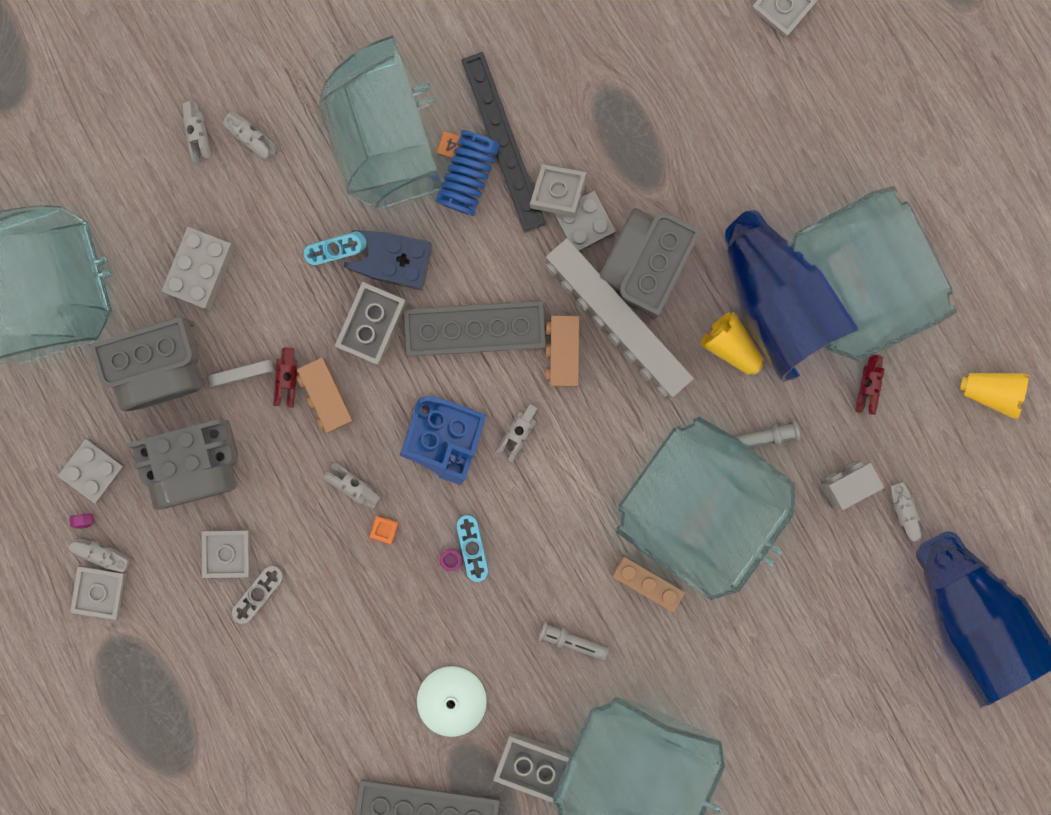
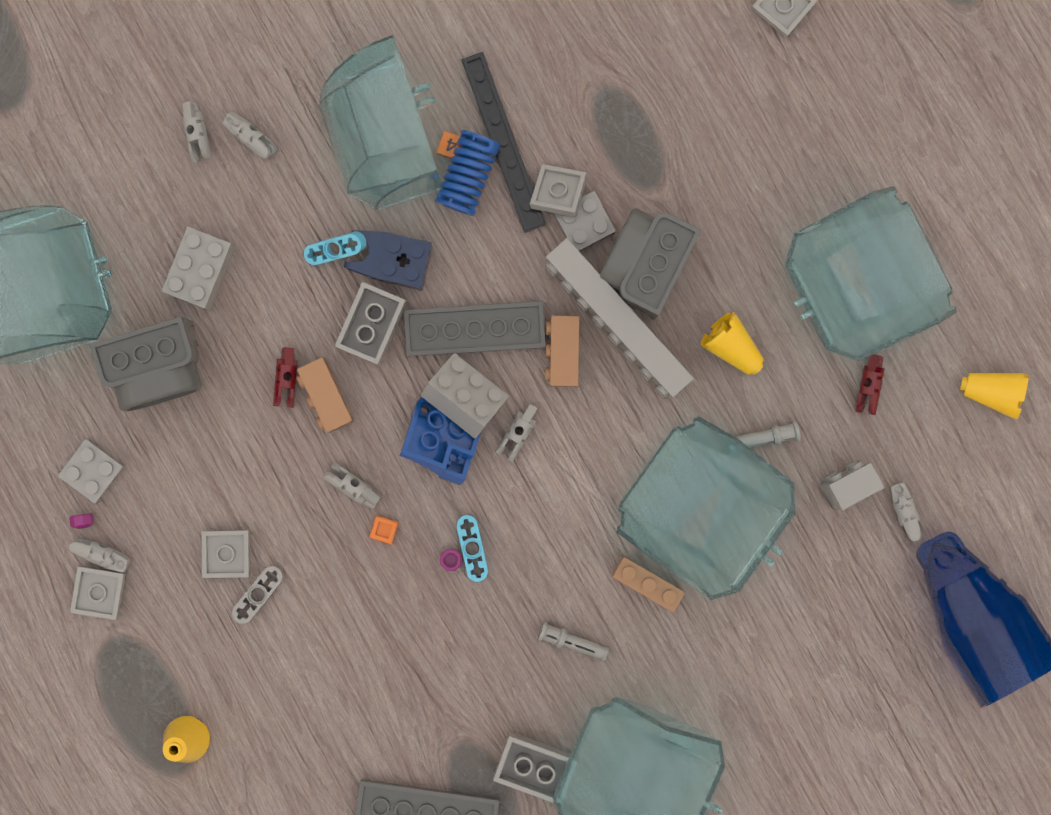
(185, 739): none -> yellow cone
(187, 463): dark grey brick -> none
(240, 374): light grey beam -> none
(456, 685): light aqua dish -> none
(464, 395): none -> light grey brick
(782, 296): clear blue windscreen -> none

